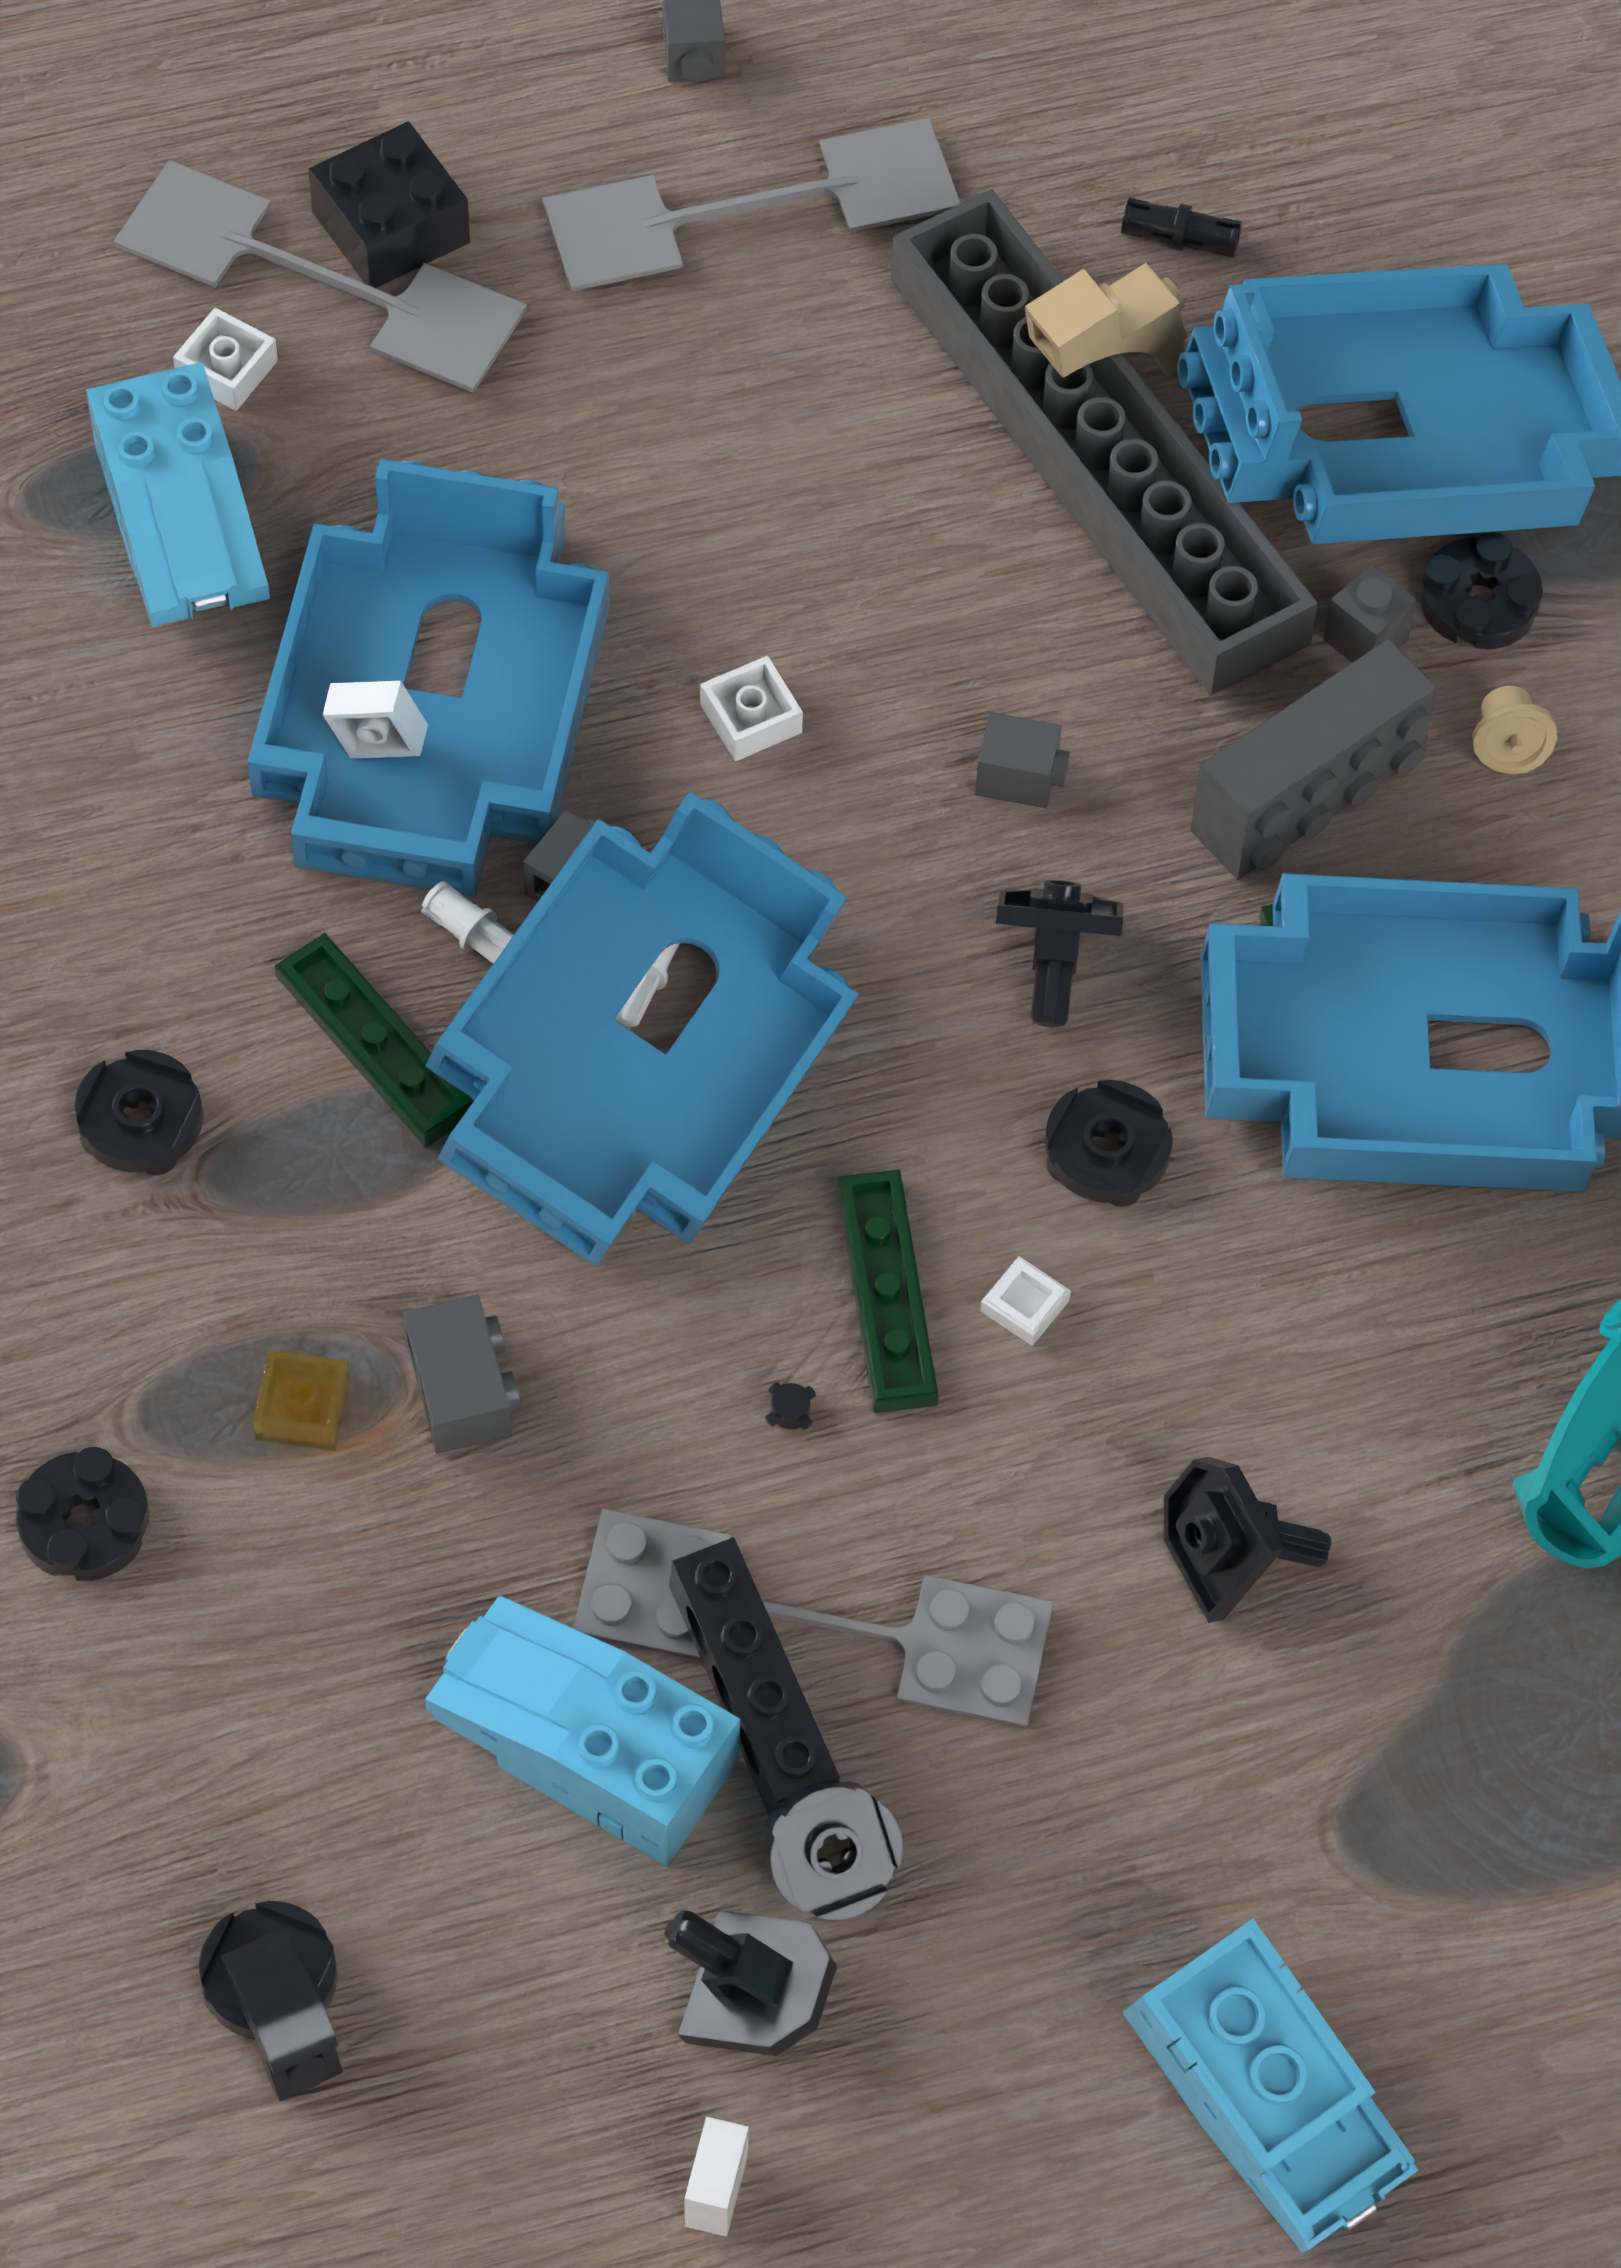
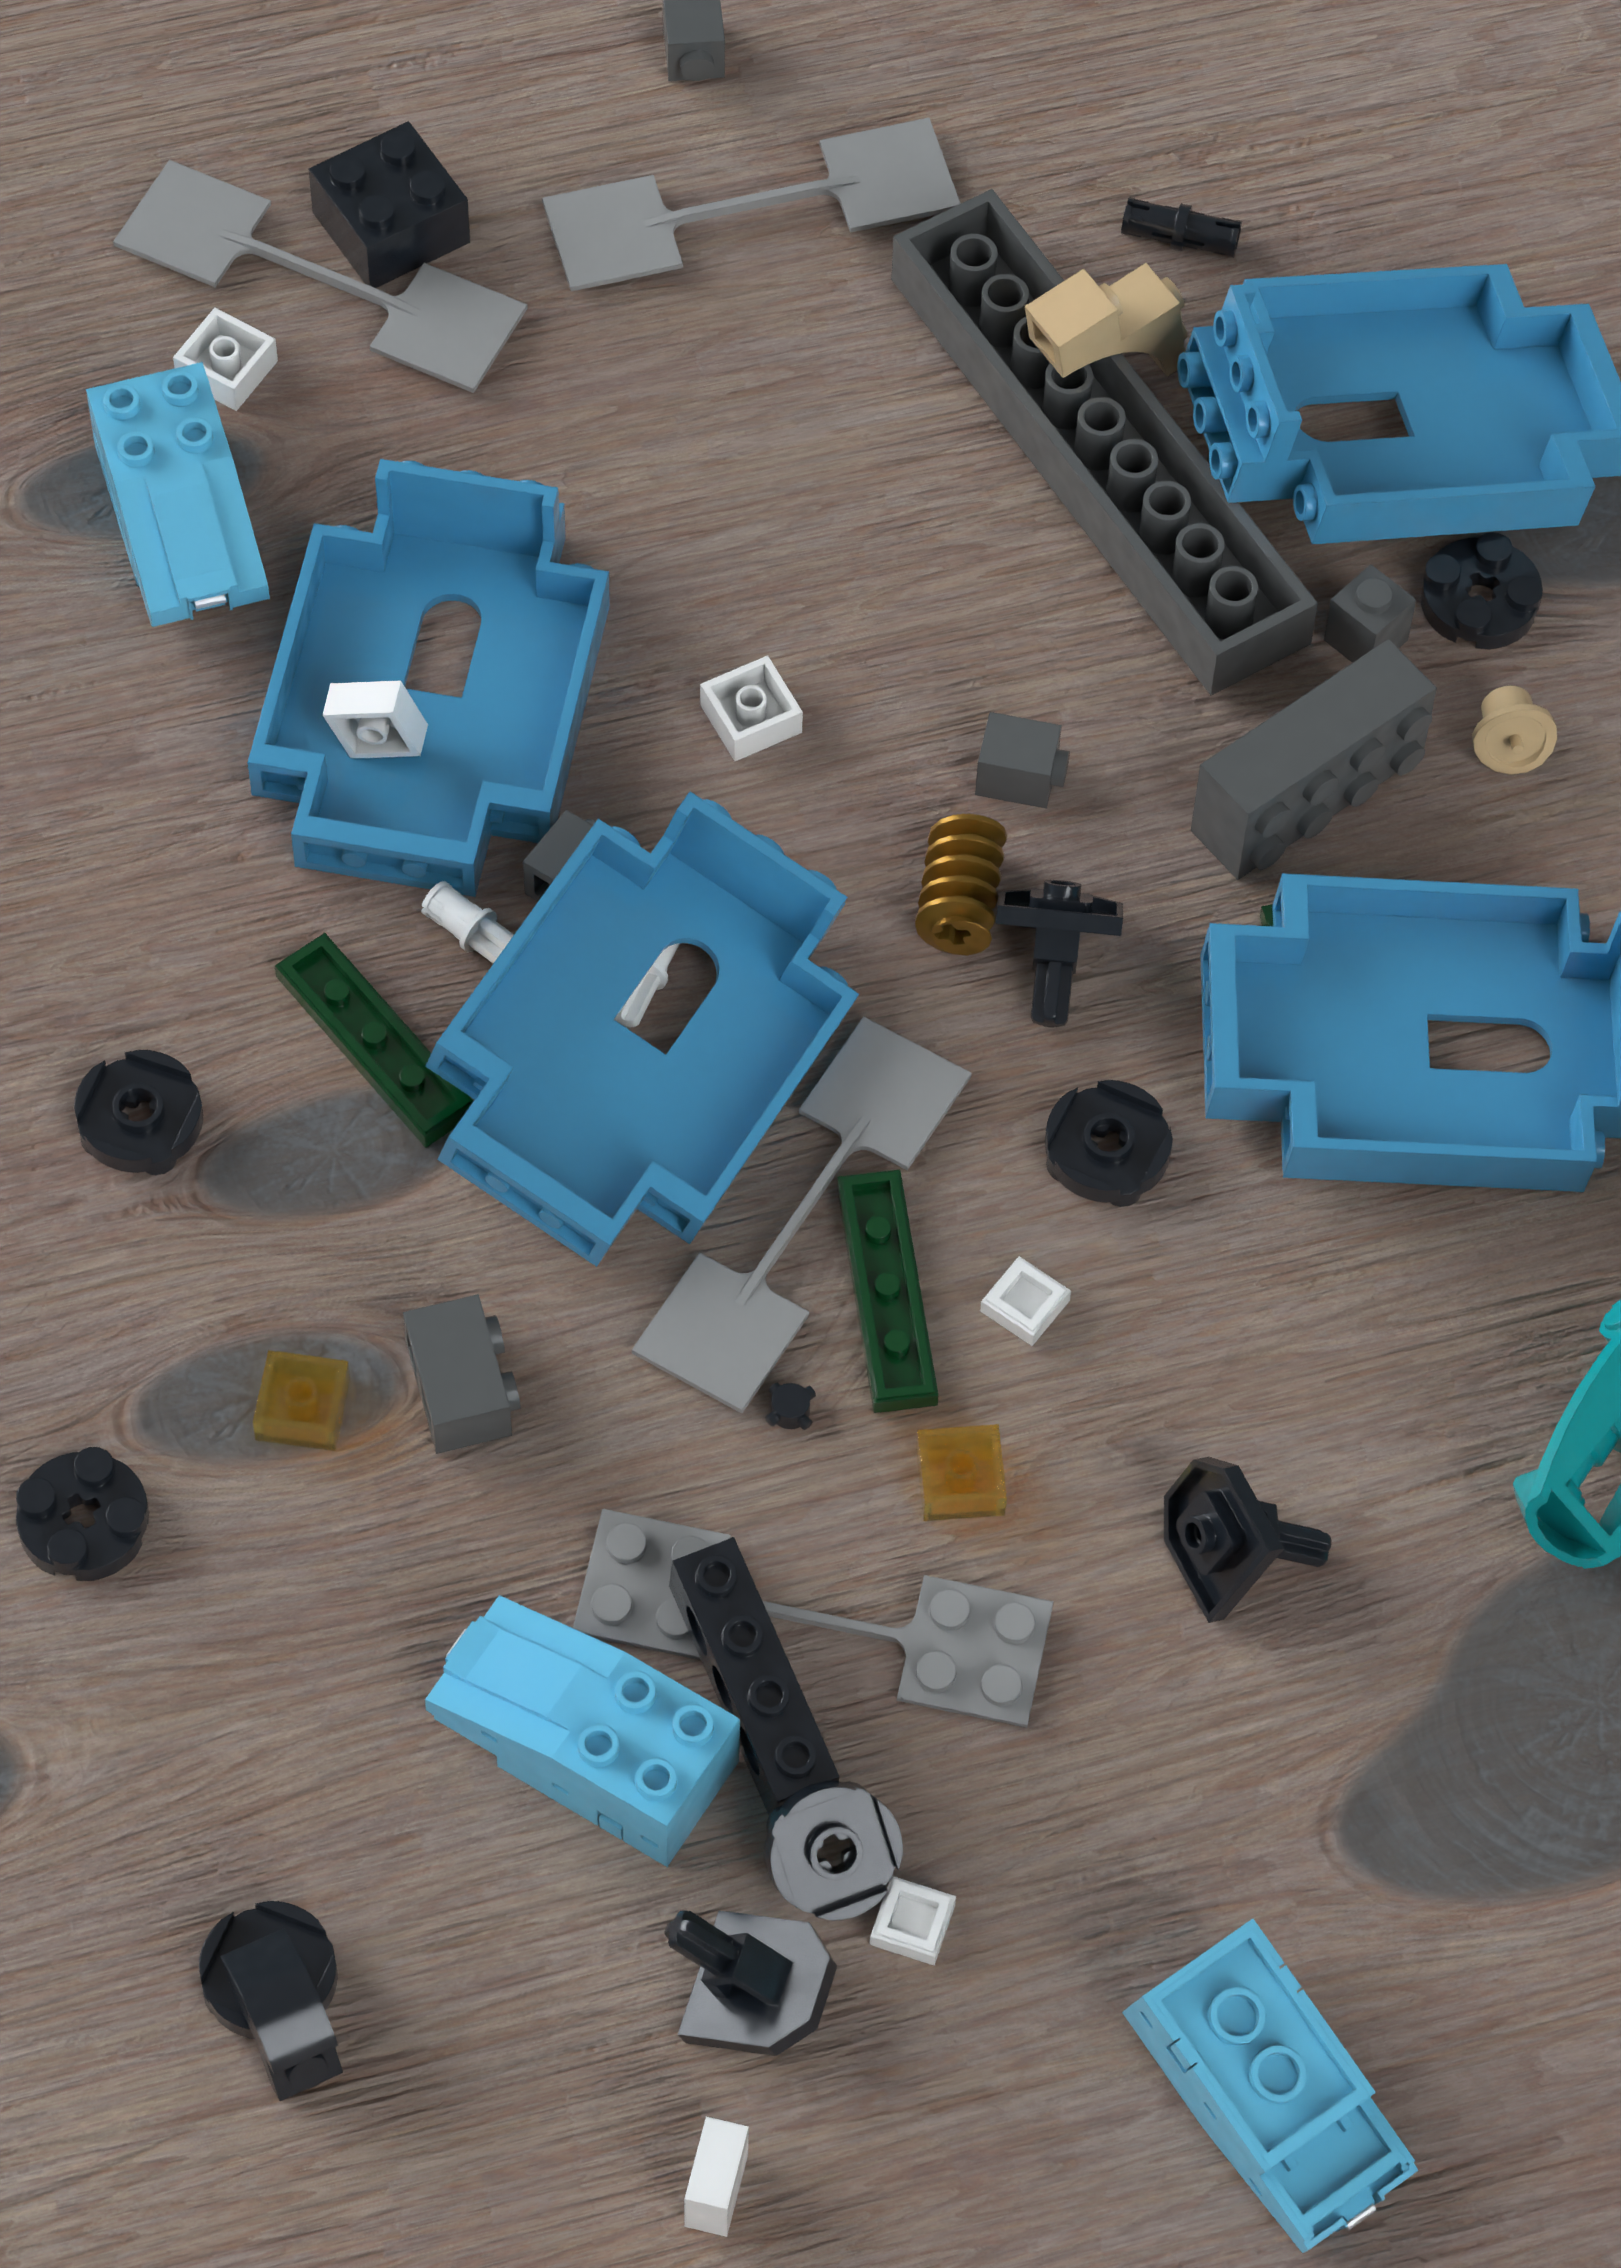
(727, 1326): none -> light grey hinge
(912, 1920): none -> white tile
(961, 883): none -> pearl gold piece
(961, 1472): none -> clear yellow piece

